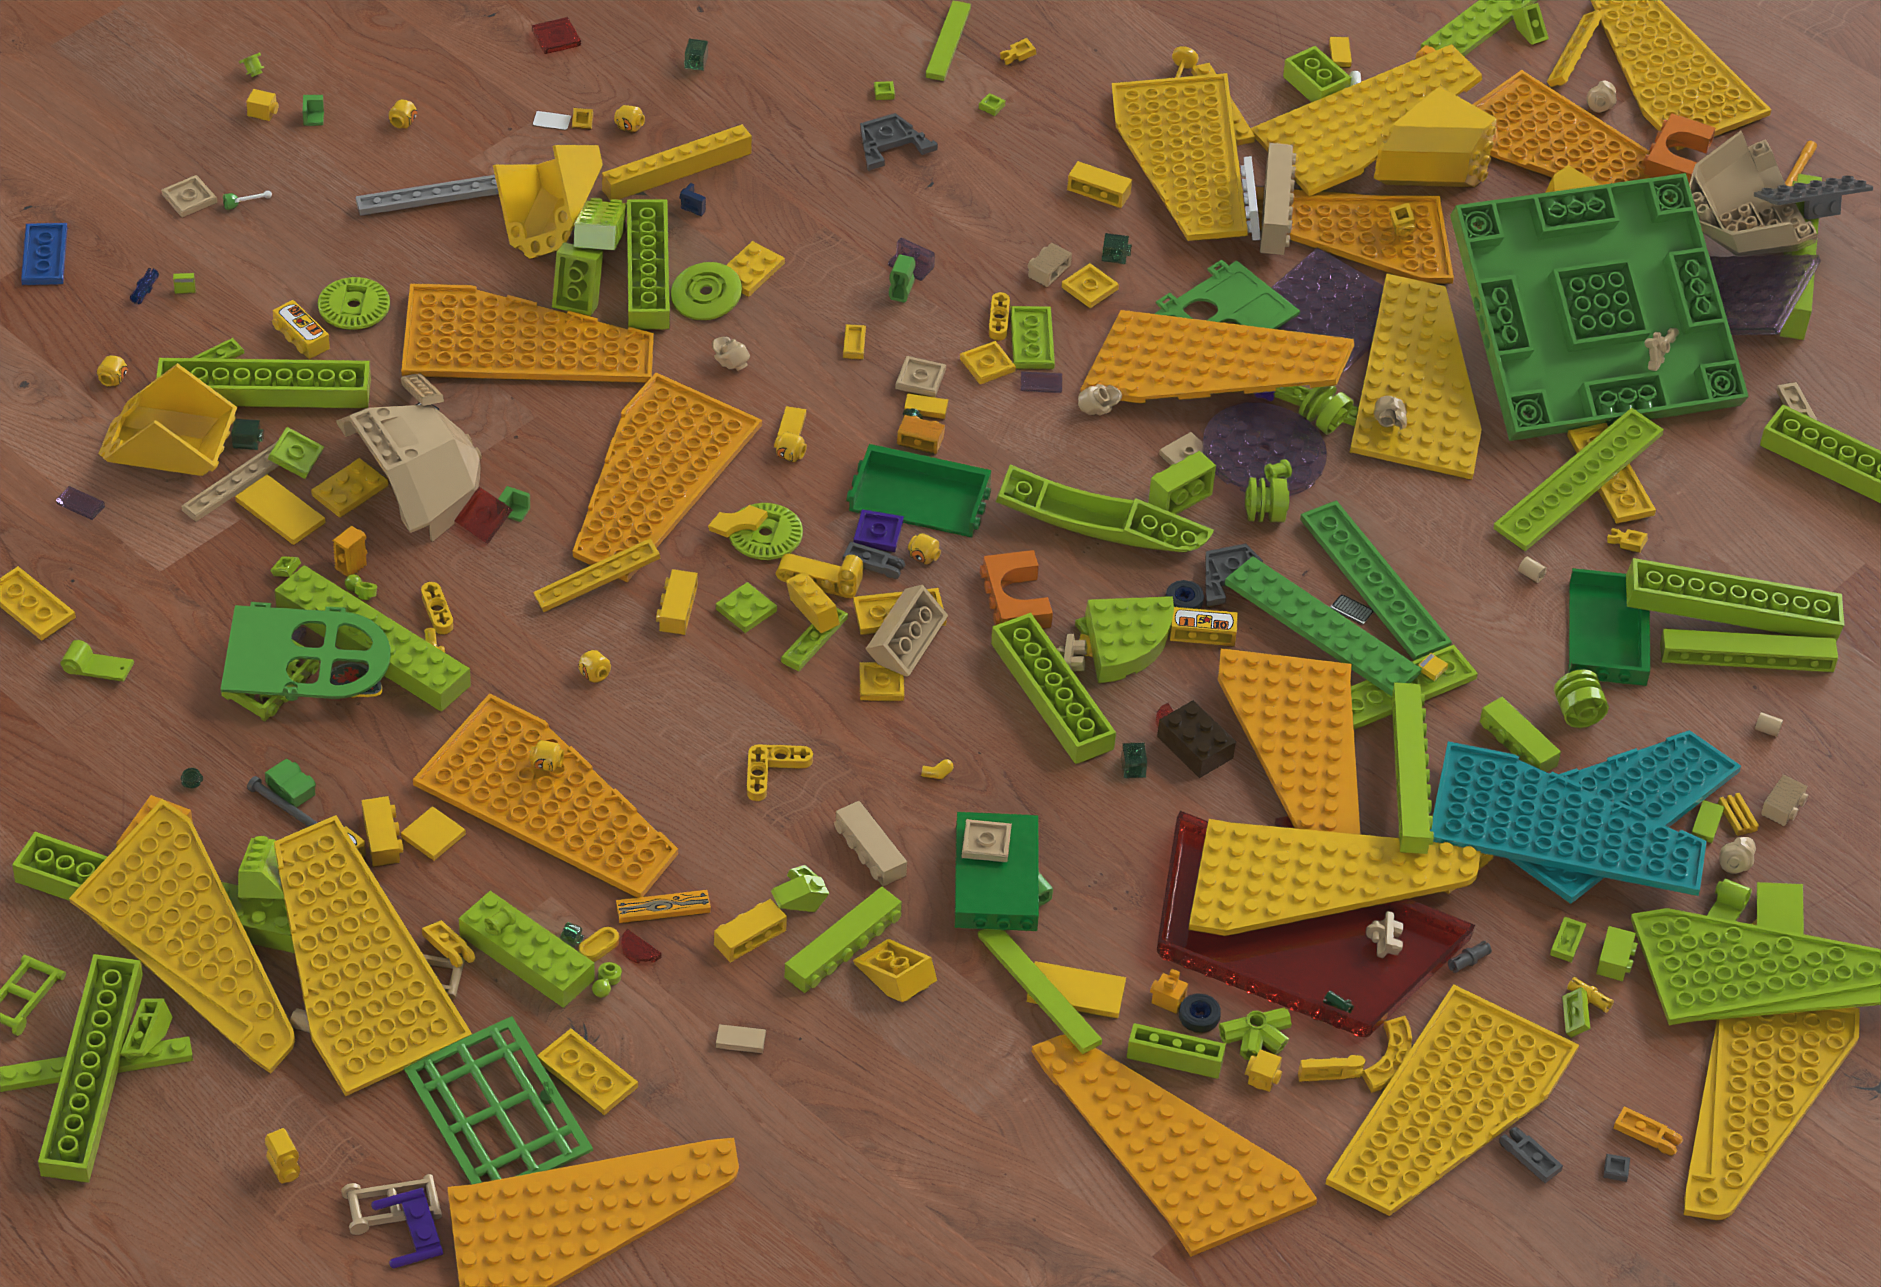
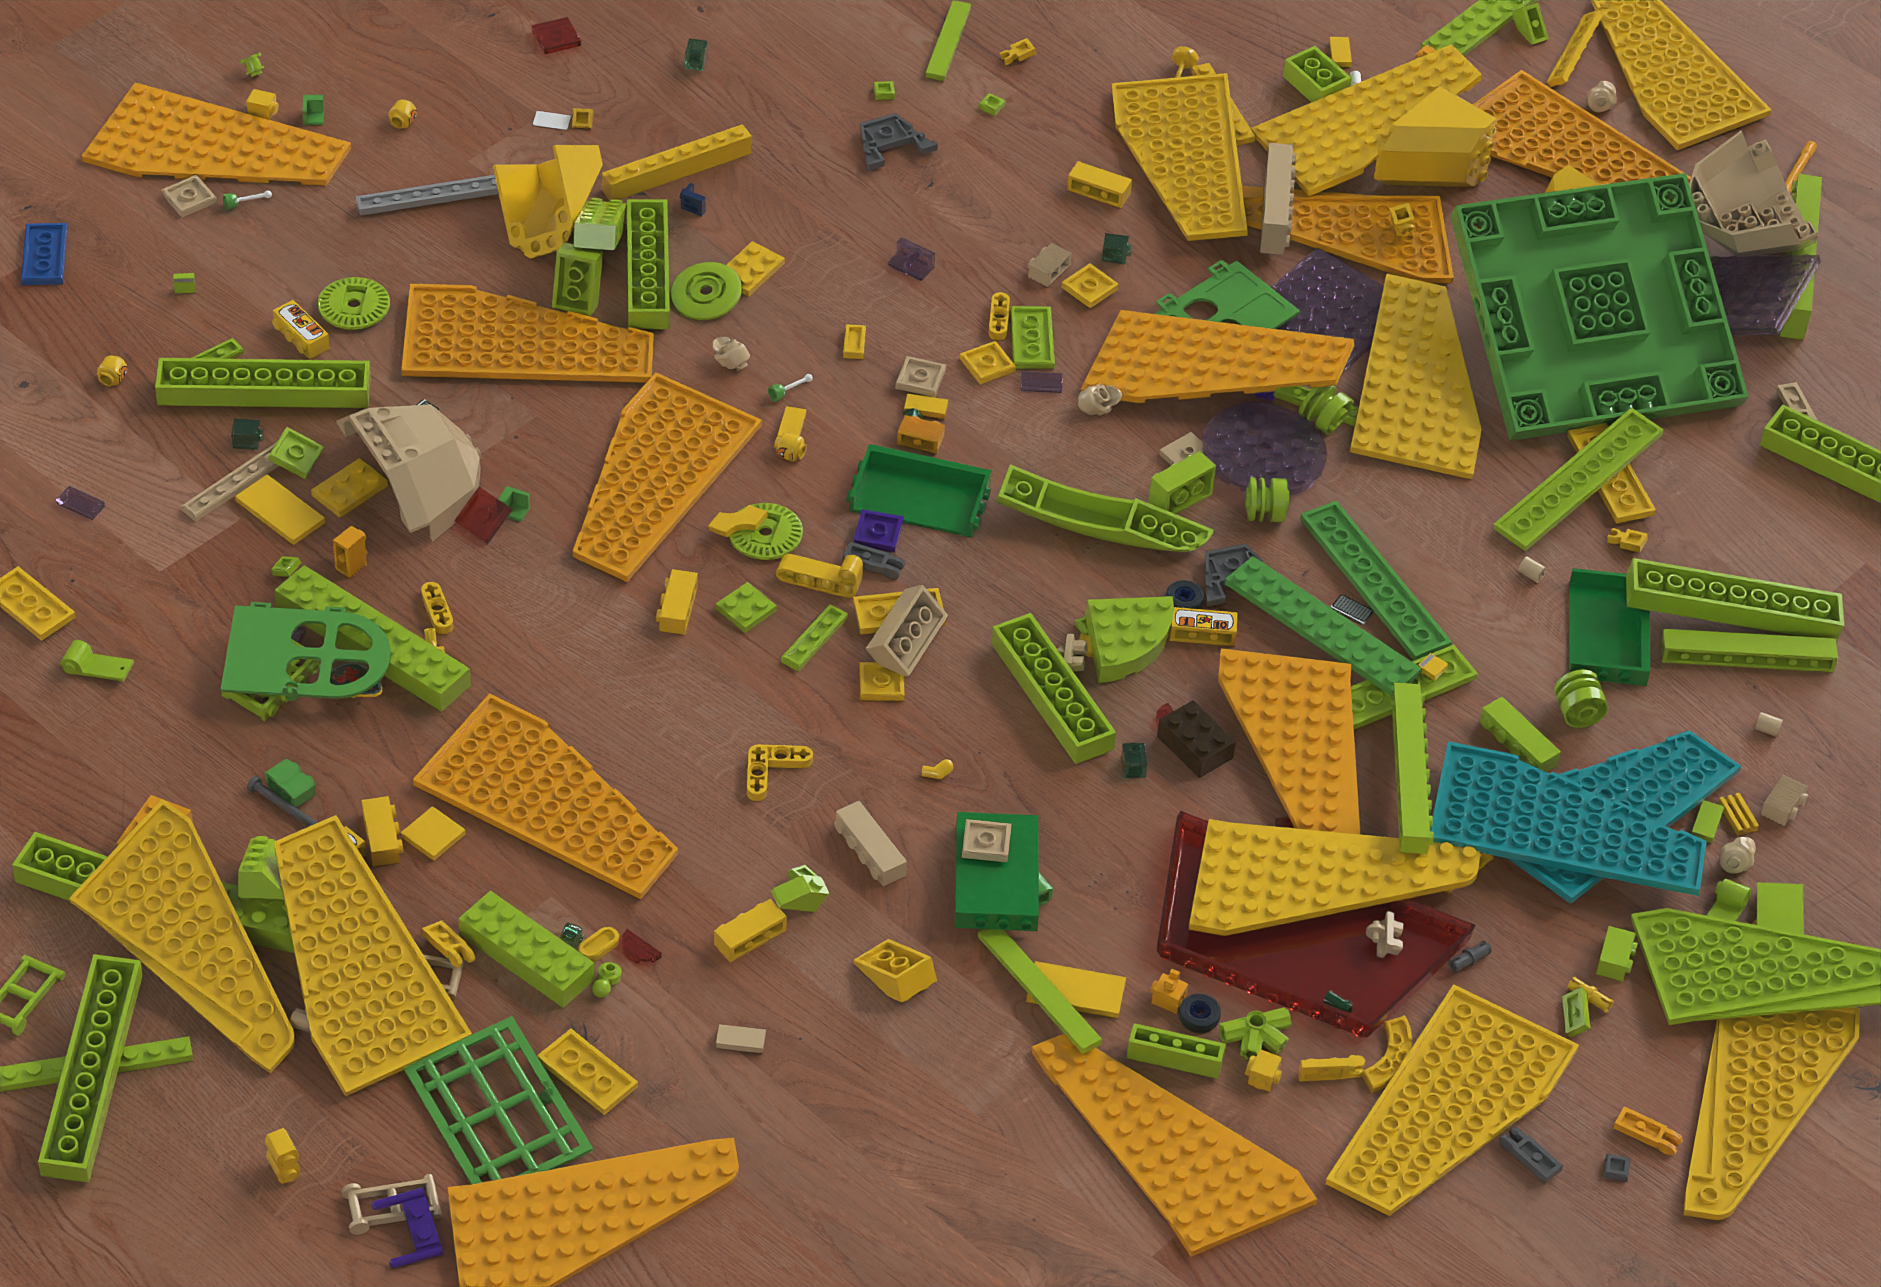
(144, 286): clear blue pin -> none
(147, 1027): lime slope -> none
(171, 426): yellow windscreen -> none
(190, 137): none -> light orange wing
(191, 778): clear green plate -> none
(363, 589): lime plate -> none
(421, 389): tan tile -> none
(500, 920): lime bush -> none
(546, 755): yellow head -> none
(594, 666): yellow head -> none
(596, 575): yellow plate -> none
(629, 118): yellow head -> none
(663, 906): light orange tile -> none
(777, 391): none -> bright green hinge
(813, 602): yellow brick -> none
(843, 940): lime brick -> none
(901, 278): bright green brick -> none
(924, 548): yellow head -> none
(1011, 568): orange arch -> none
(1250, 198): white plate -> none
(1278, 470): lime bush -> none
(1390, 412): tan head -> none
(1568, 939): lime plate -> none
(1659, 346): tan piece -> none
(1677, 132): orange arch -> none
(1820, 197): dark grey bracket -> none

